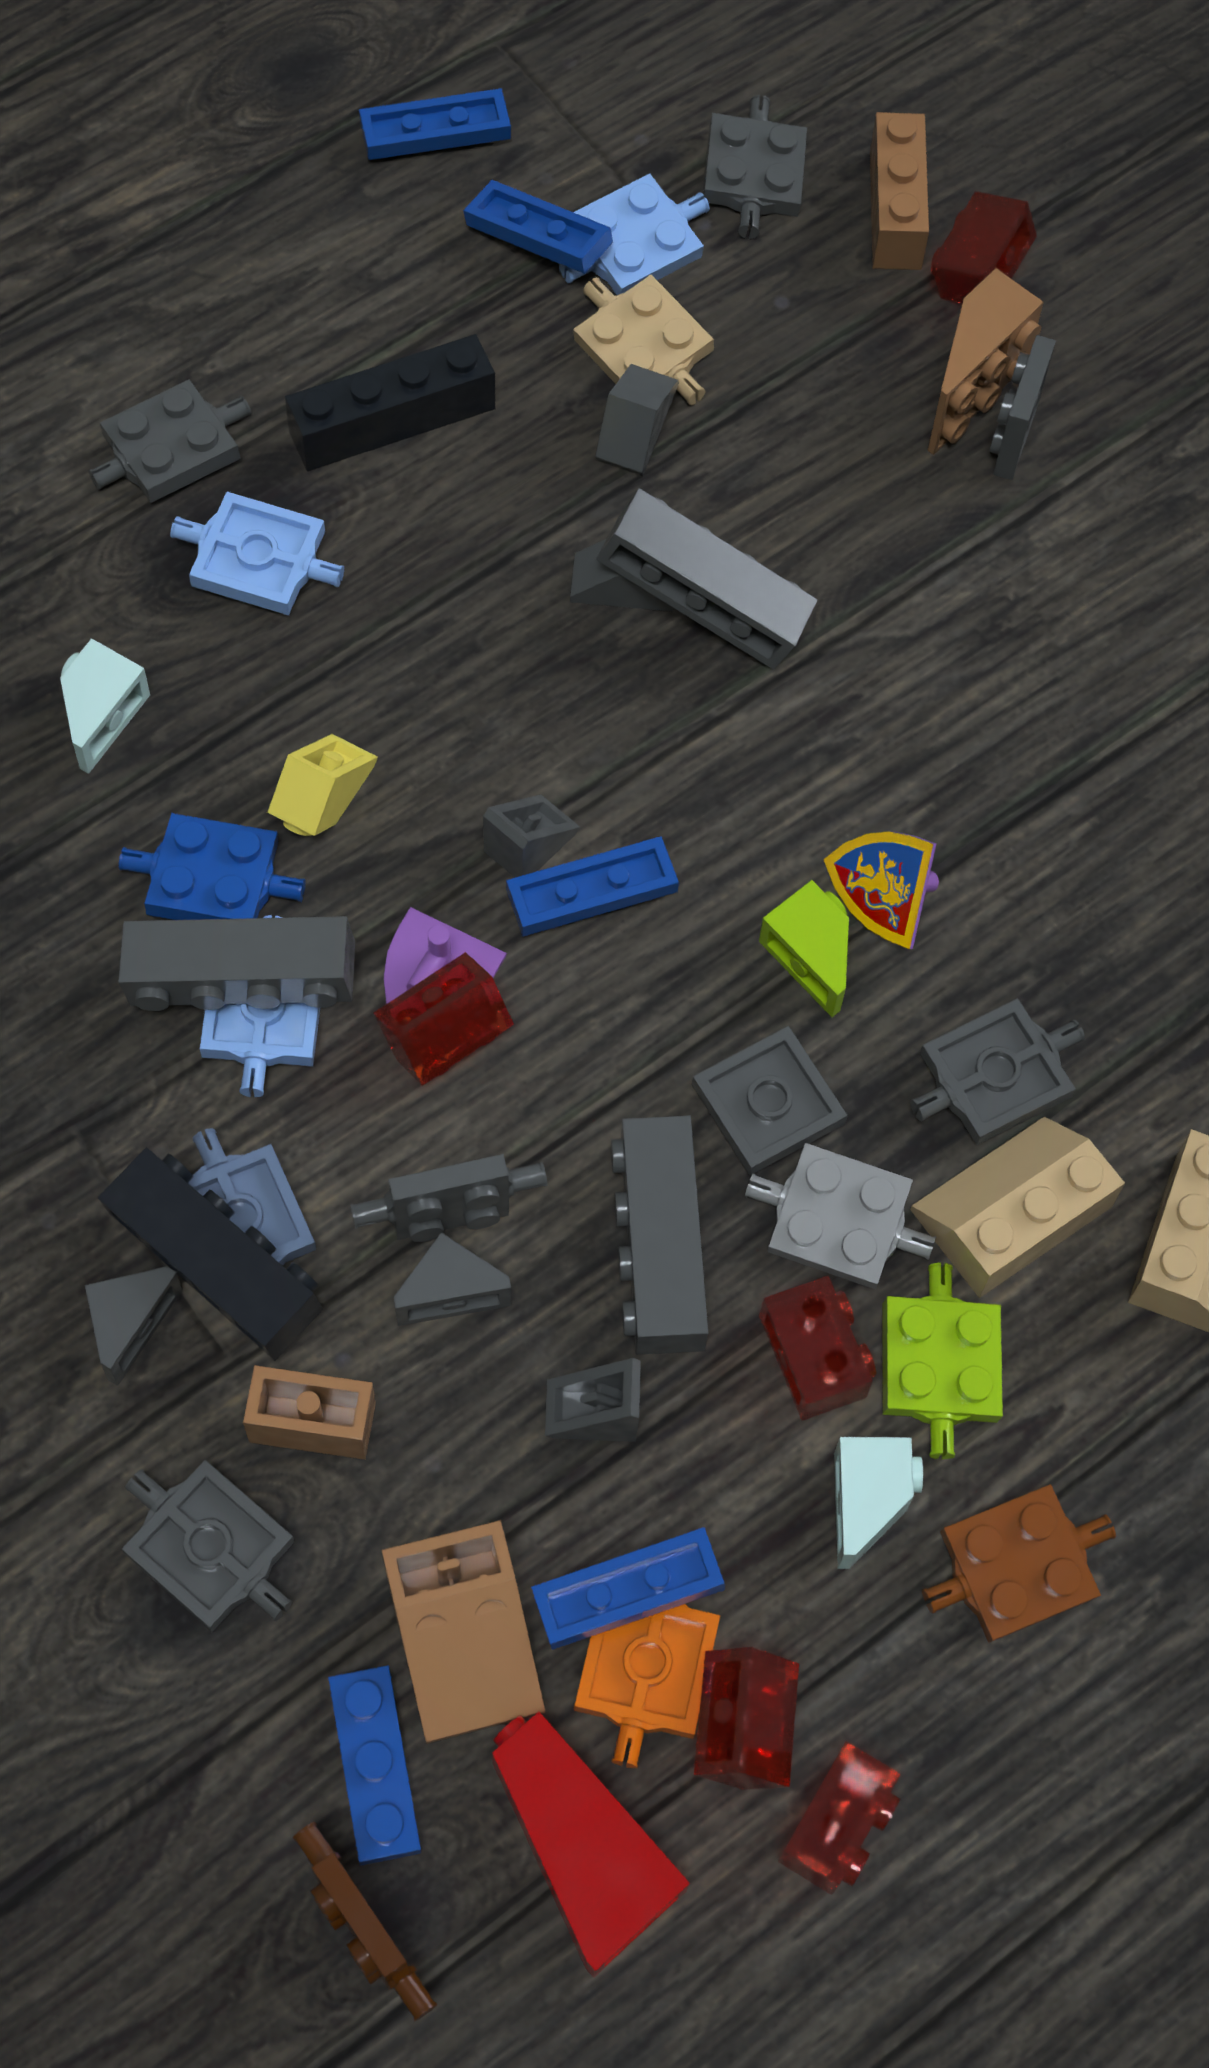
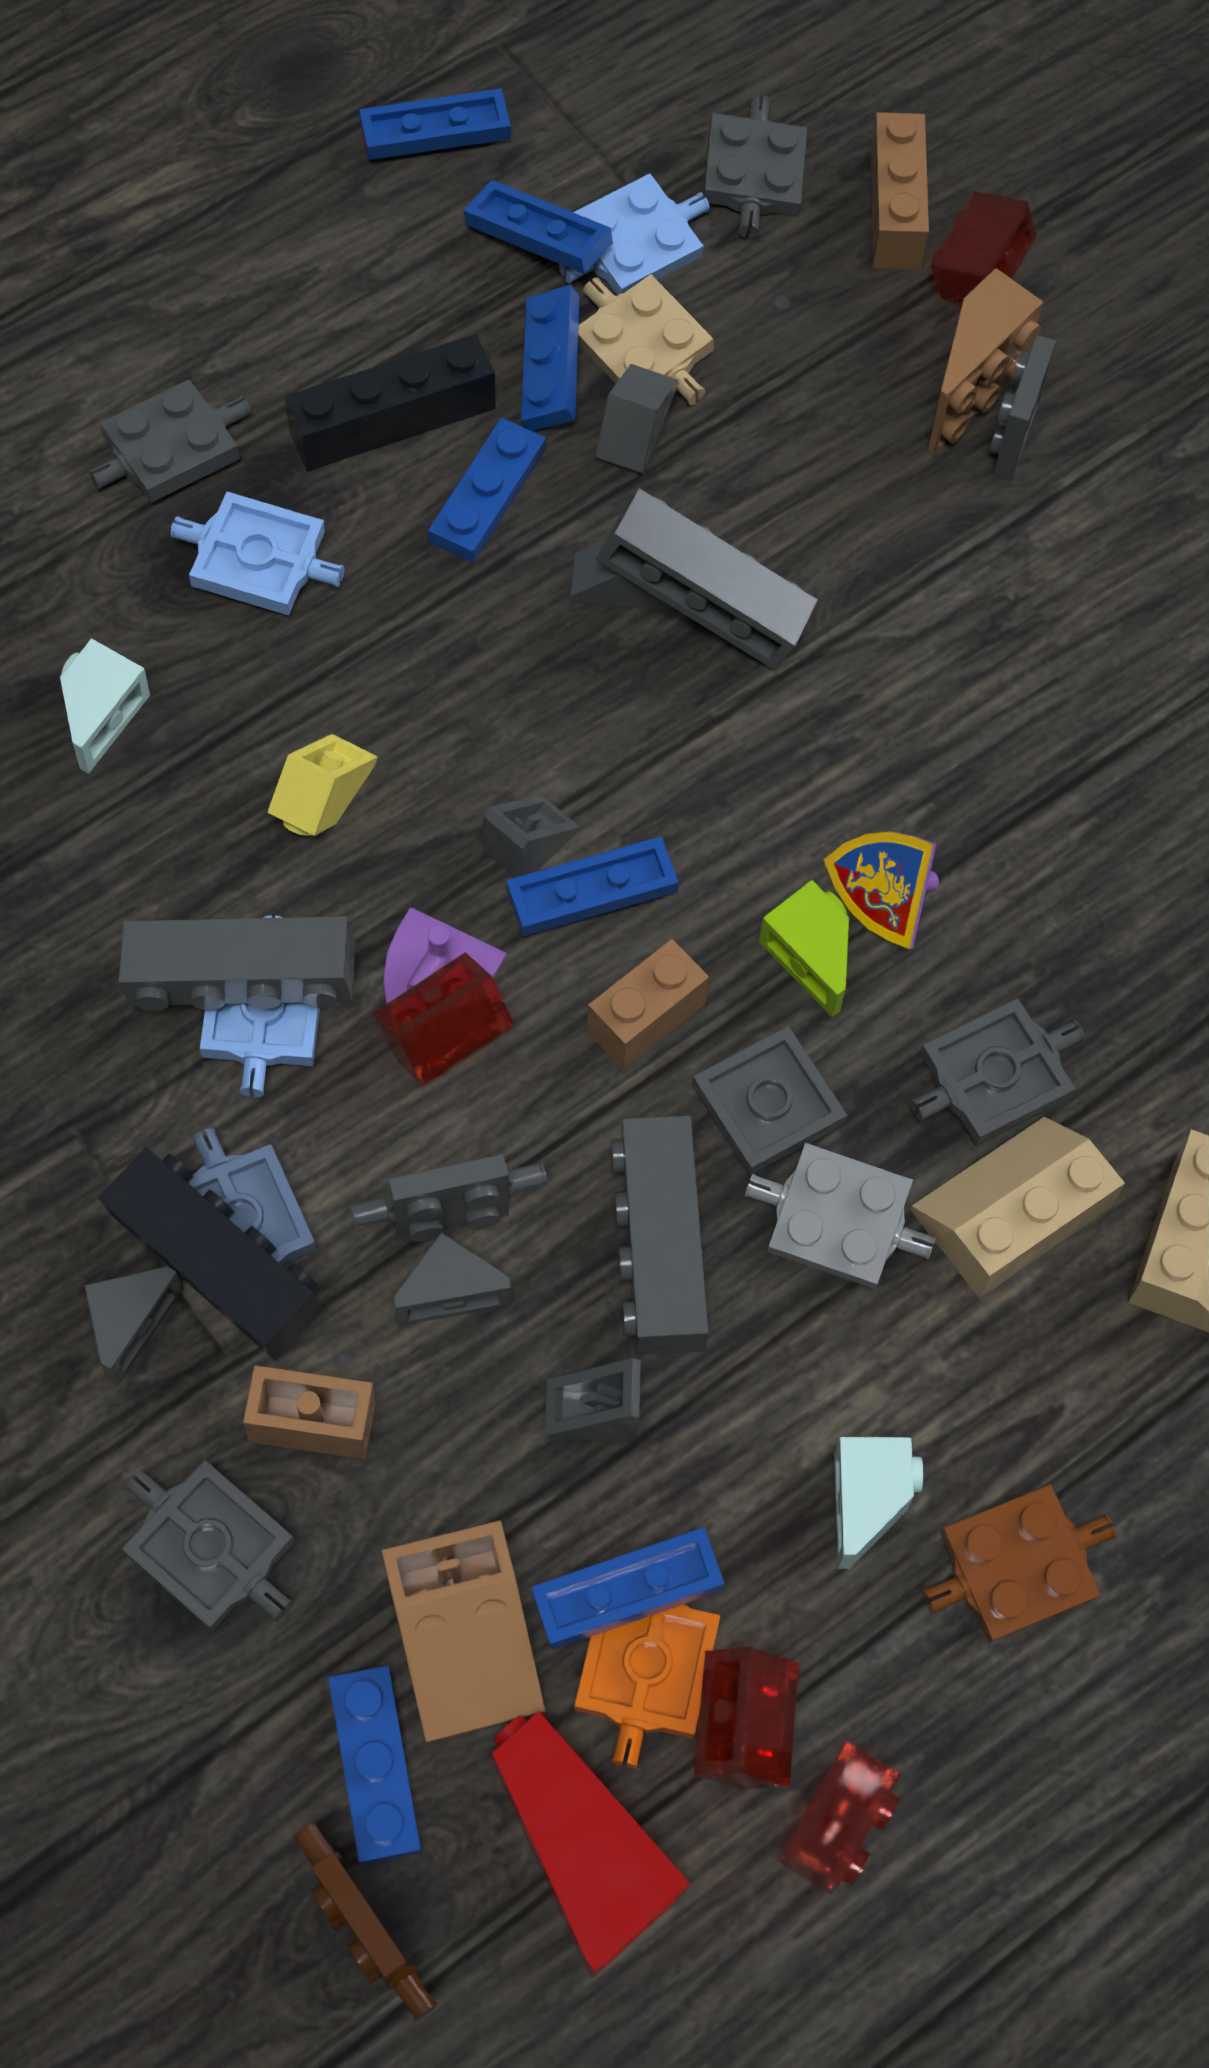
(211, 871): blue plate -> none
(487, 490): none -> blue plate
(550, 358): none -> blue plate
(647, 1004): none -> medium nougat brick
(817, 1347): clear red brick -> none
(942, 1360): lime plate -> none

